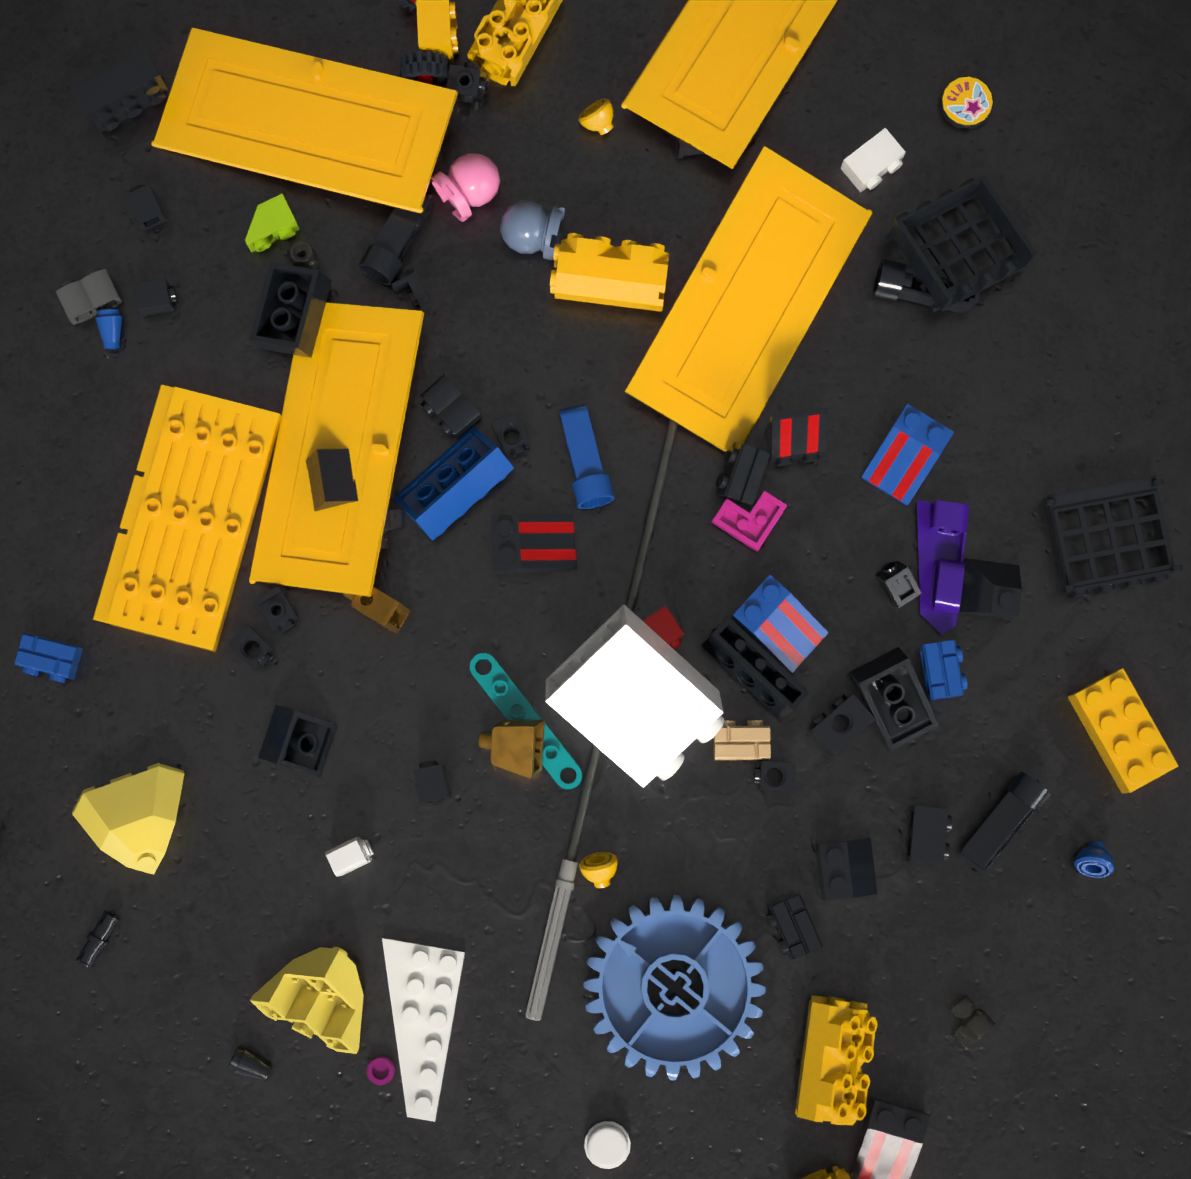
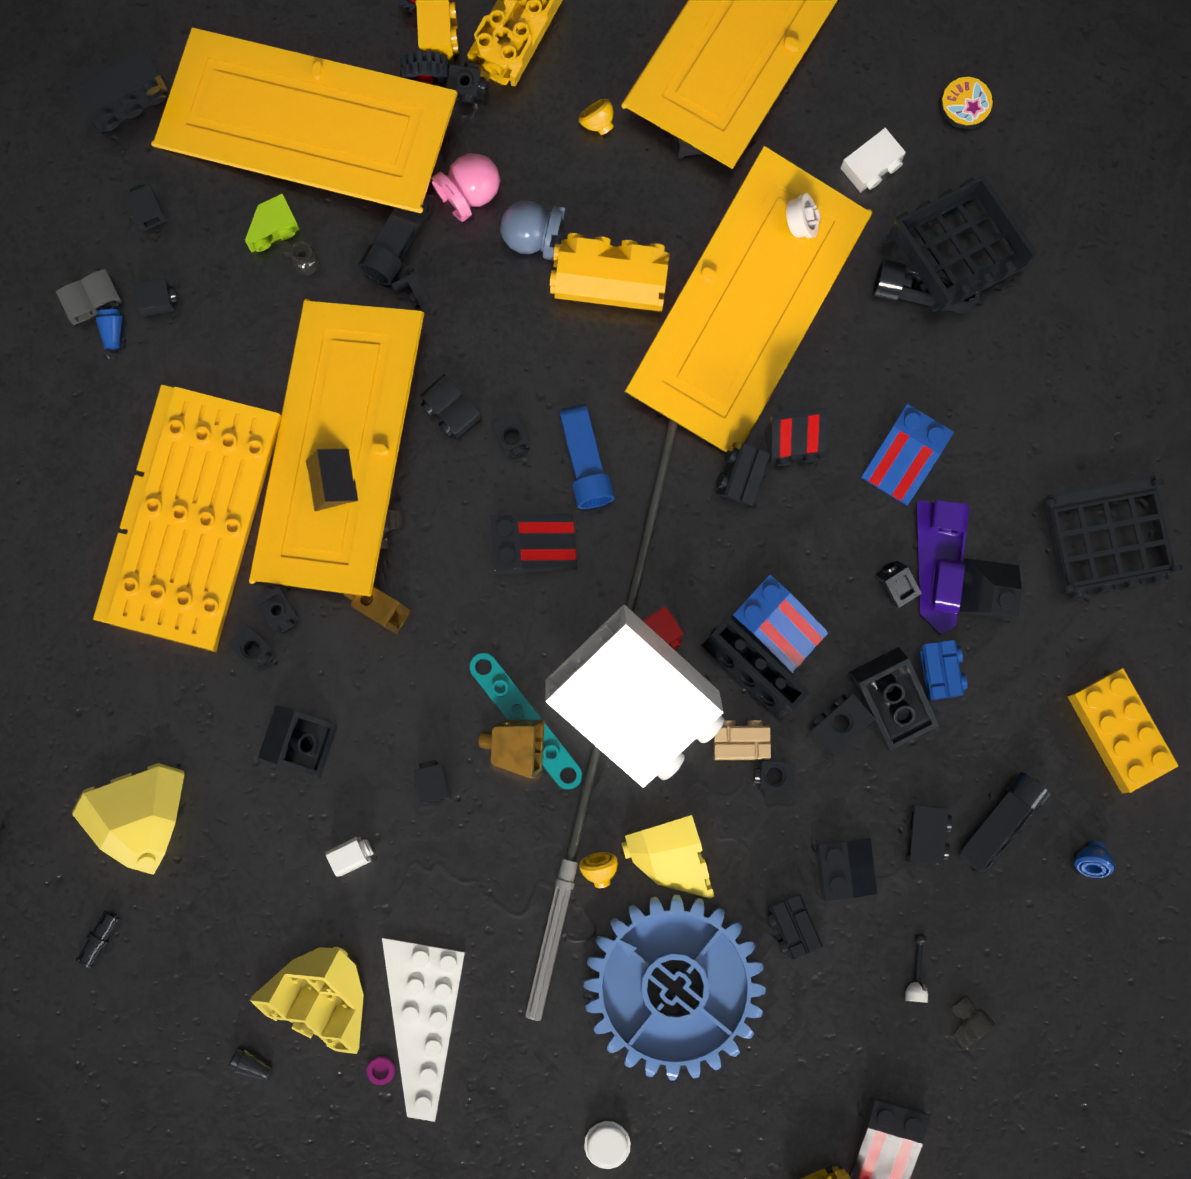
(48, 656): blue brick -> none
(290, 309): black brick -> none
(453, 483): blue slope -> none
(671, 856): none -> light yellow brick
(750, 527): dark pink plate -> none
(803, 216): none -> white piece
(834, 1049): yellow brick -> none
(917, 991): none -> hinge

